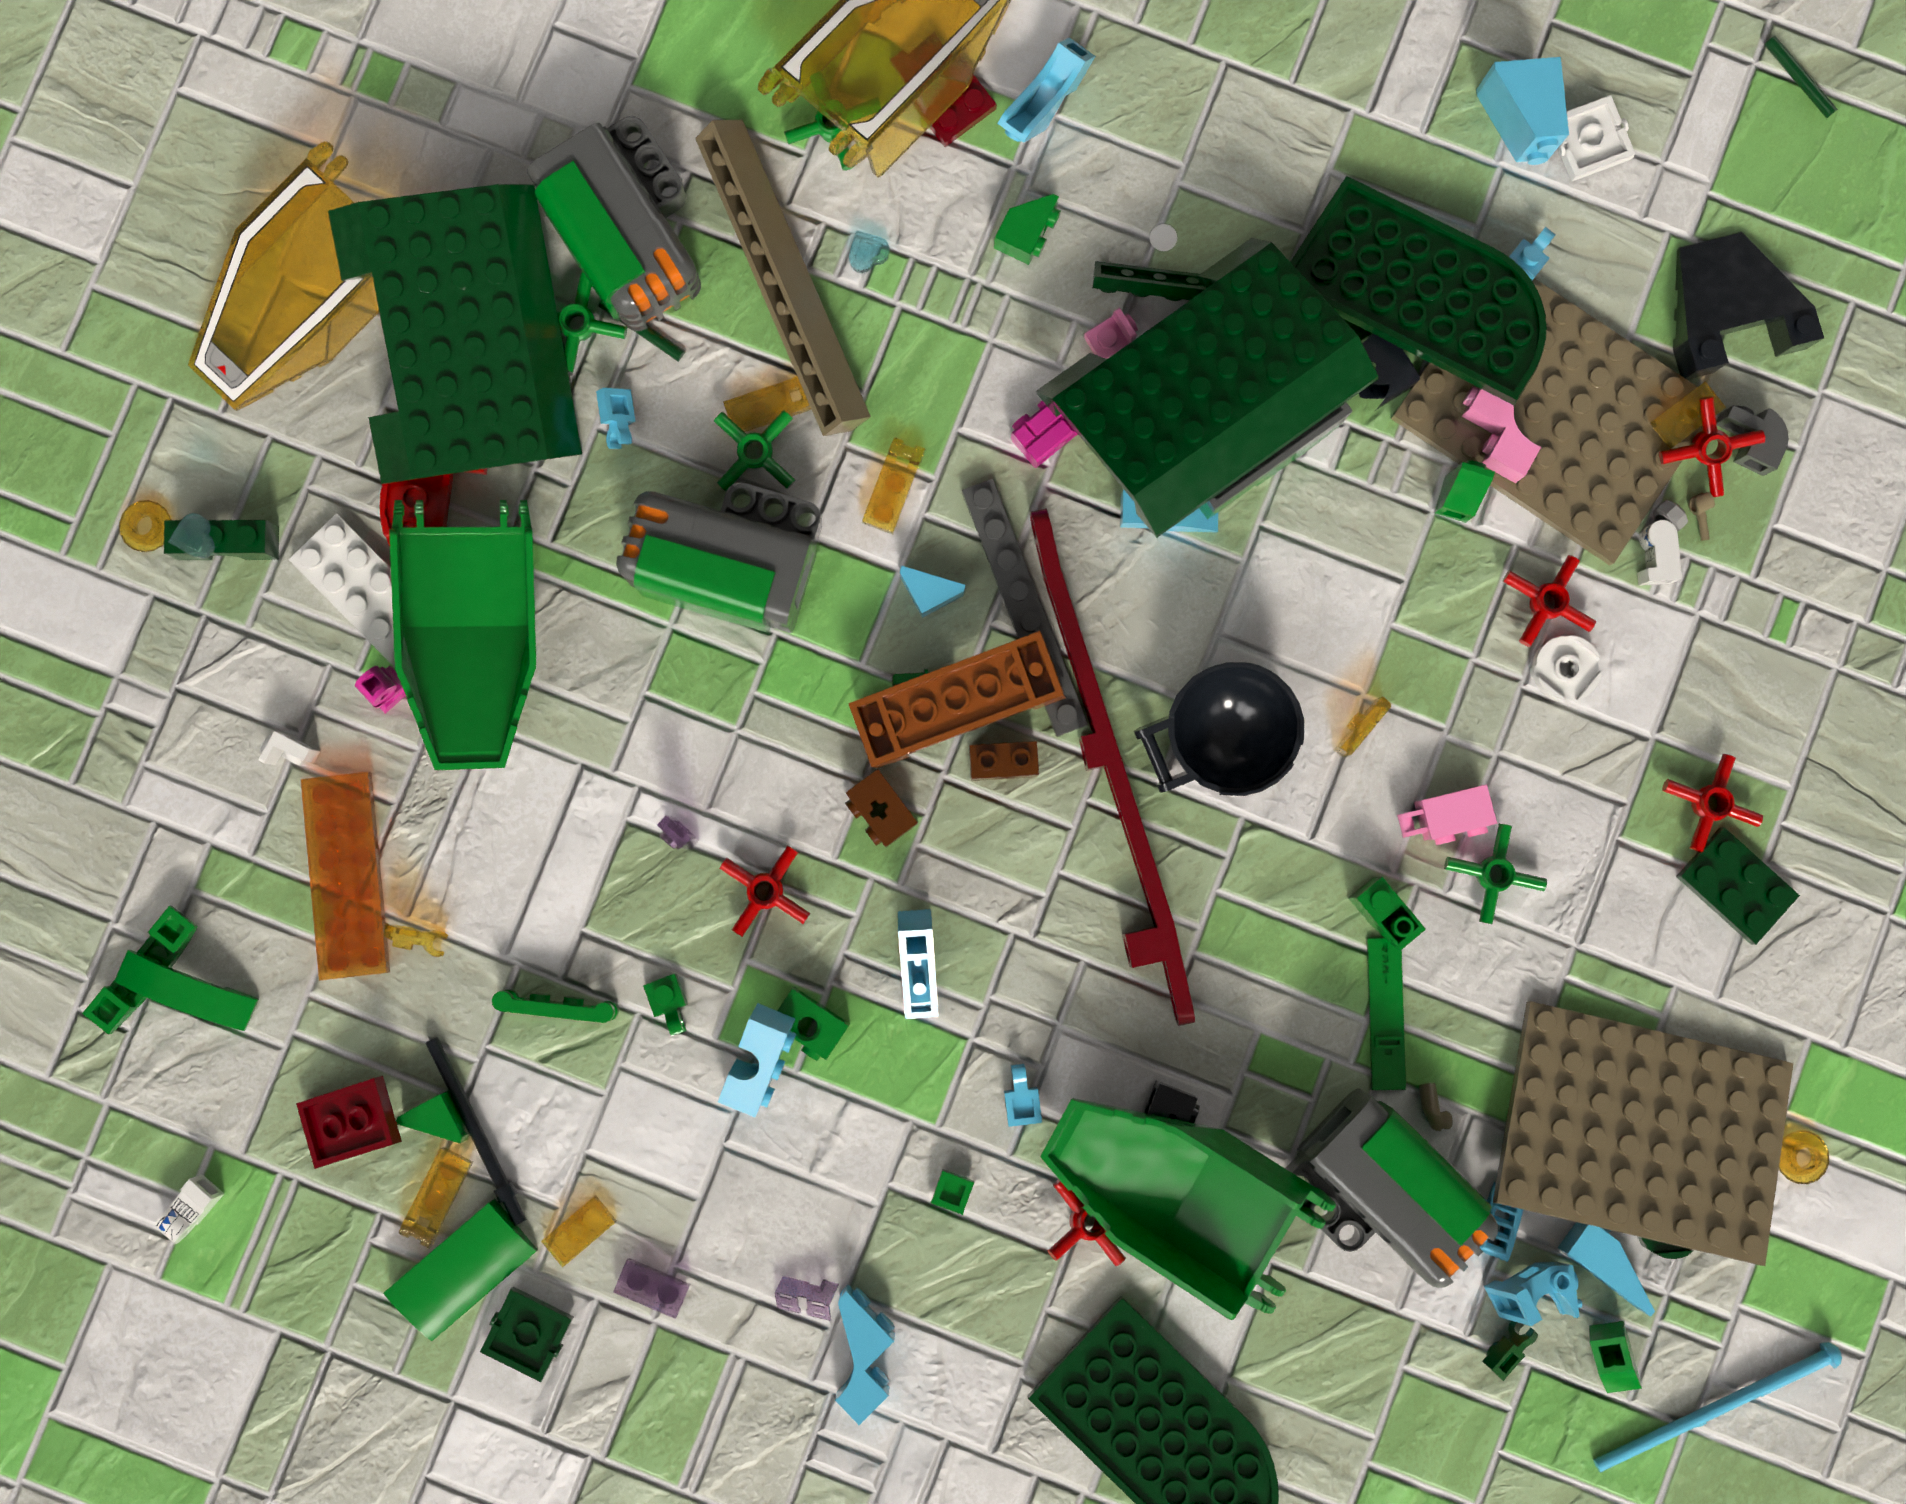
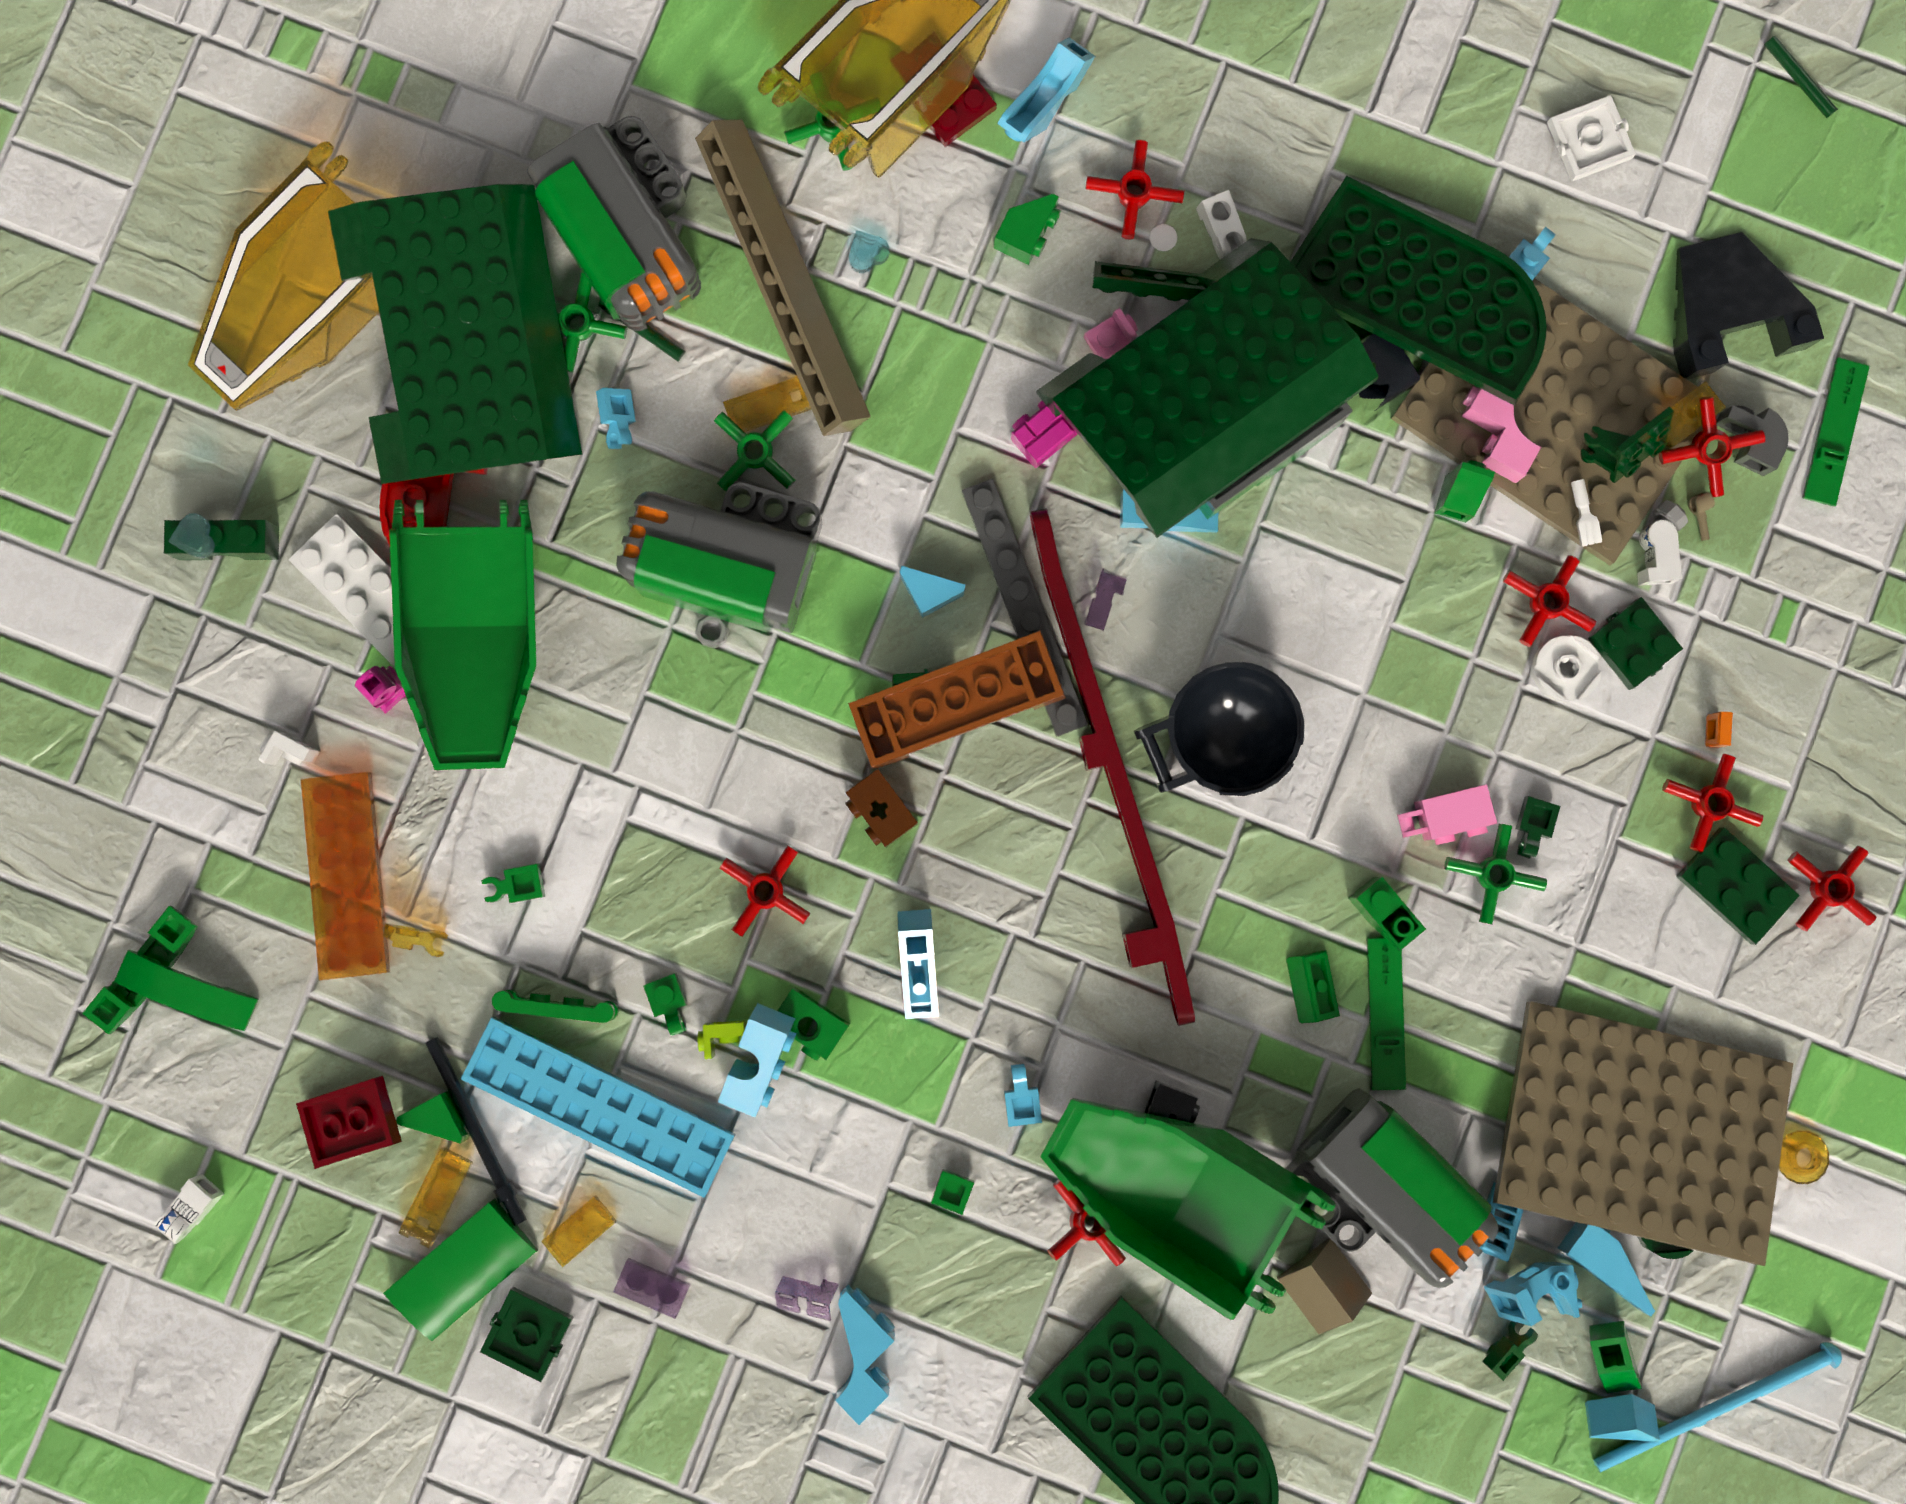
(131, 517): clear yellow piece -> none
(519, 883): none -> green plate
(598, 1106): none -> medium azure plate
(676, 834): clear purple plate -> none
(711, 631): none -> light grey tile
(726, 1031): none -> lime bracket
(893, 487): clear yellow plate -> none
(1003, 761): reddish brown brick -> none
(1105, 590): none -> clear purple piece
(1134, 177): none -> red bar
(1222, 223): none -> white leg
(1312, 987): none -> green slope
(1326, 1287): none -> dark tan slope
(1361, 726): clear yellow plate -> none
(1431, 1109): dark tan arm -> none
(1527, 106): medium azure slope -> none
(1537, 821): none -> dark green plate
(1587, 524): none -> white piece
(1622, 1418): none -> medium azure slope
(1624, 453): none -> dark green plate
(1635, 643): none -> dark green plate
(1719, 729): none -> orange tile
(1836, 432): none -> green piece
(1844, 888): none -> red bar

